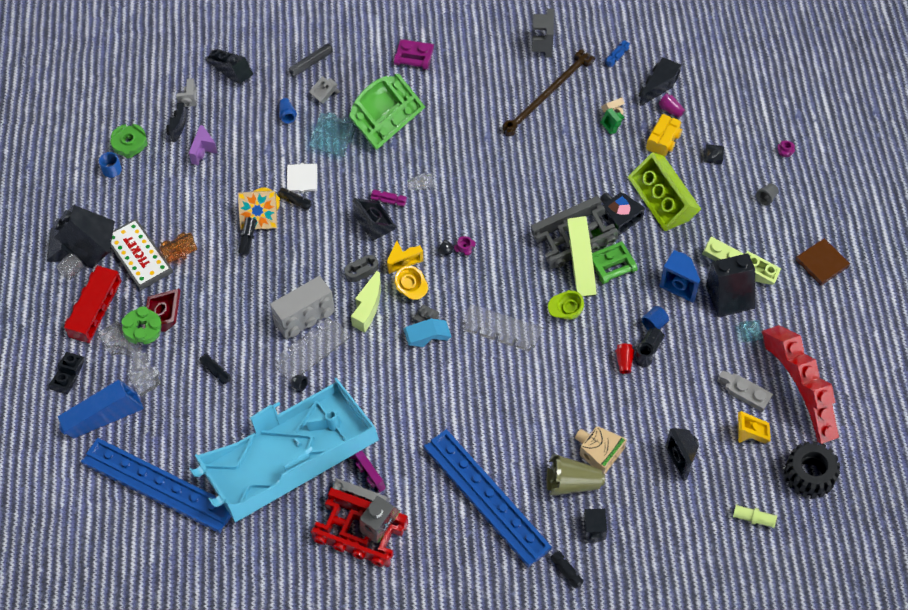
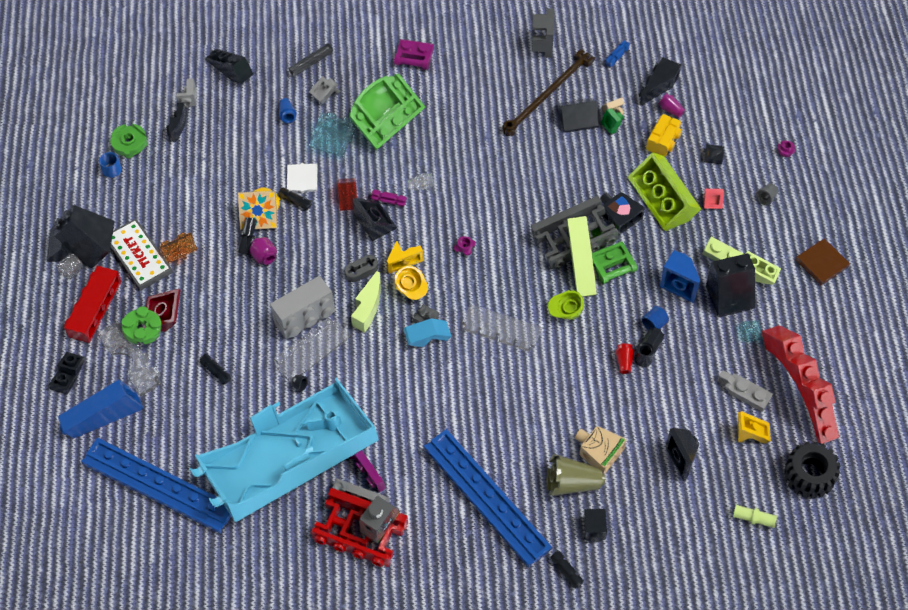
(200, 145): medium lavender slope -> none
(263, 251): none -> magenta head
(347, 192): none -> clear red slope
(445, 248): black hinge -> none
(578, 115): none -> black slope
(713, 198): none -> coral tile

